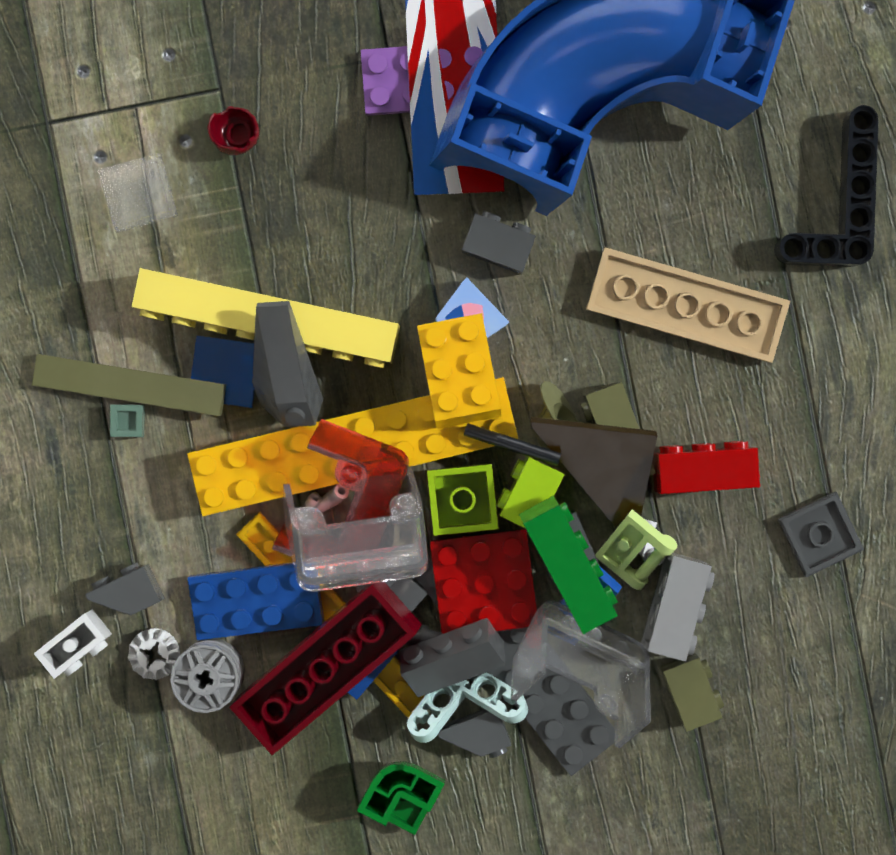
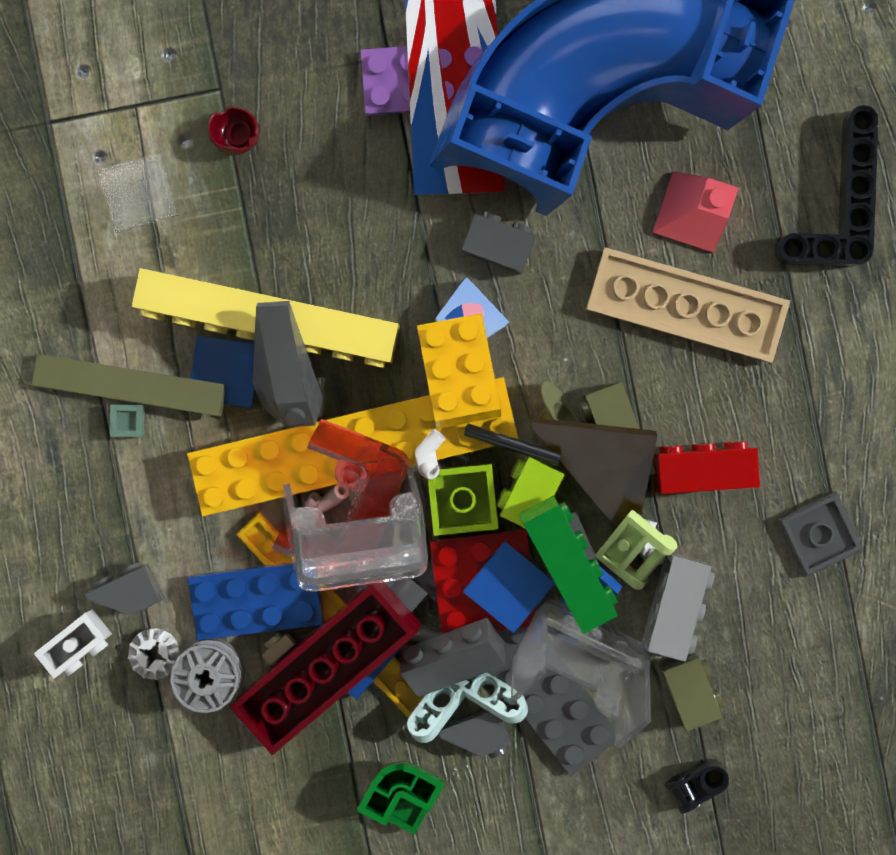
(277, 646): none -> dark tan plate
(426, 455): none -> white arm
(509, 587): none -> blue tile
(695, 210): none -> coral slope
(695, 785): none -> black piece

